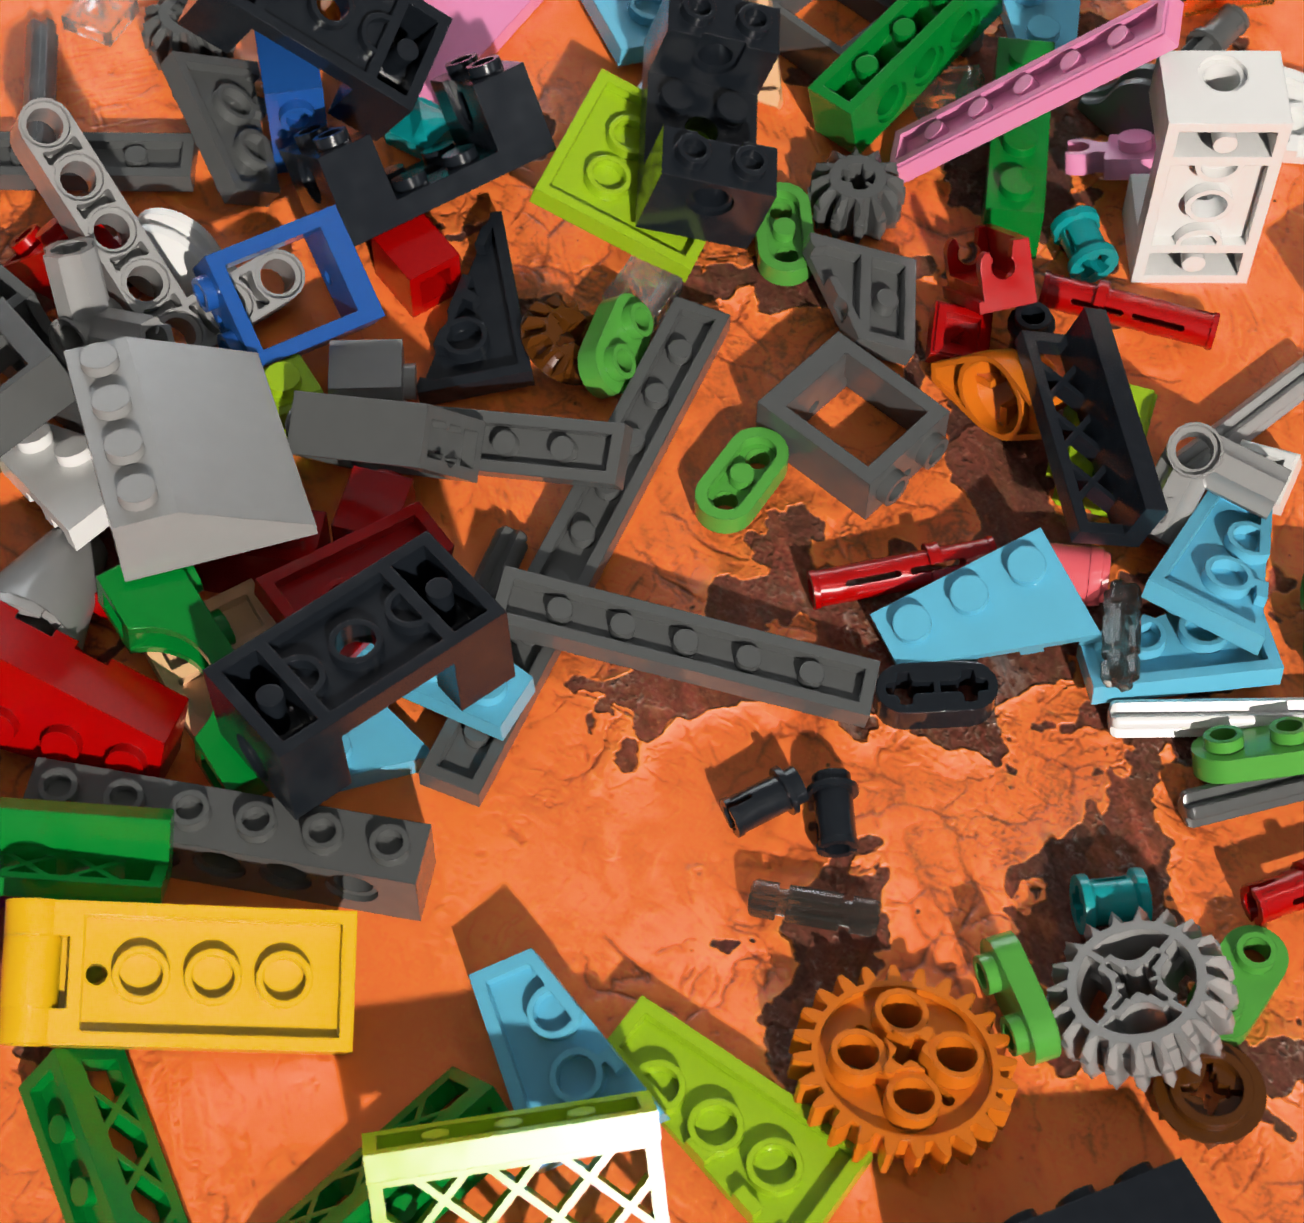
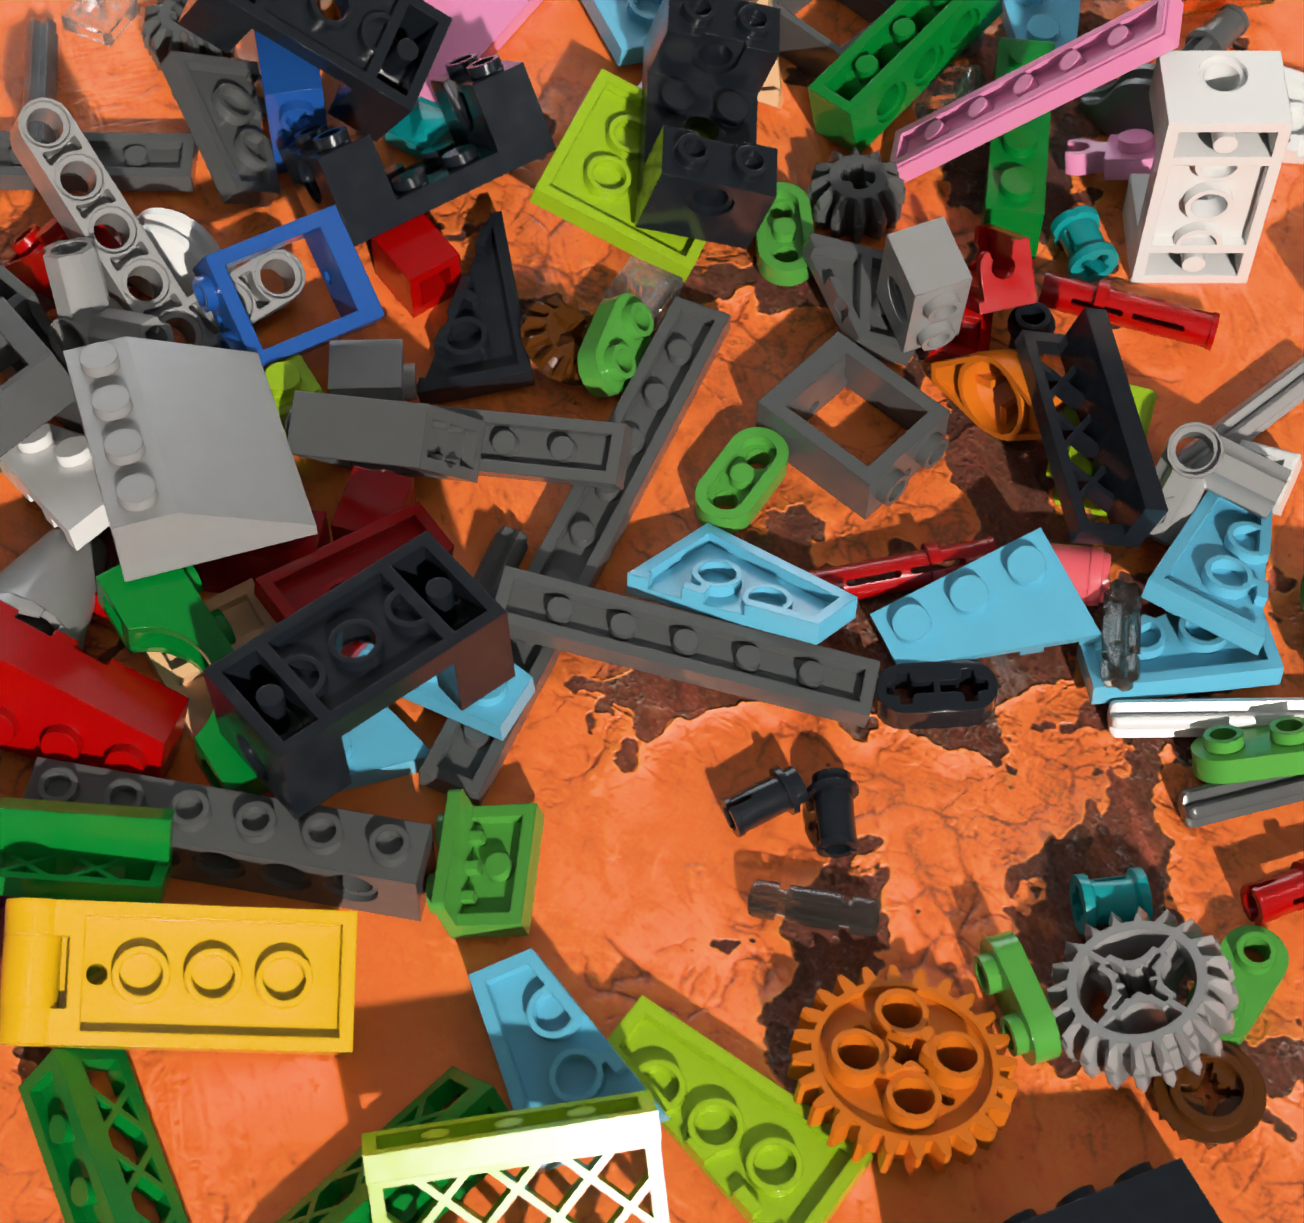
(485, 867): none -> bright green bracket
(742, 585): none -> medium azure wing
(923, 285): none -> light grey brick

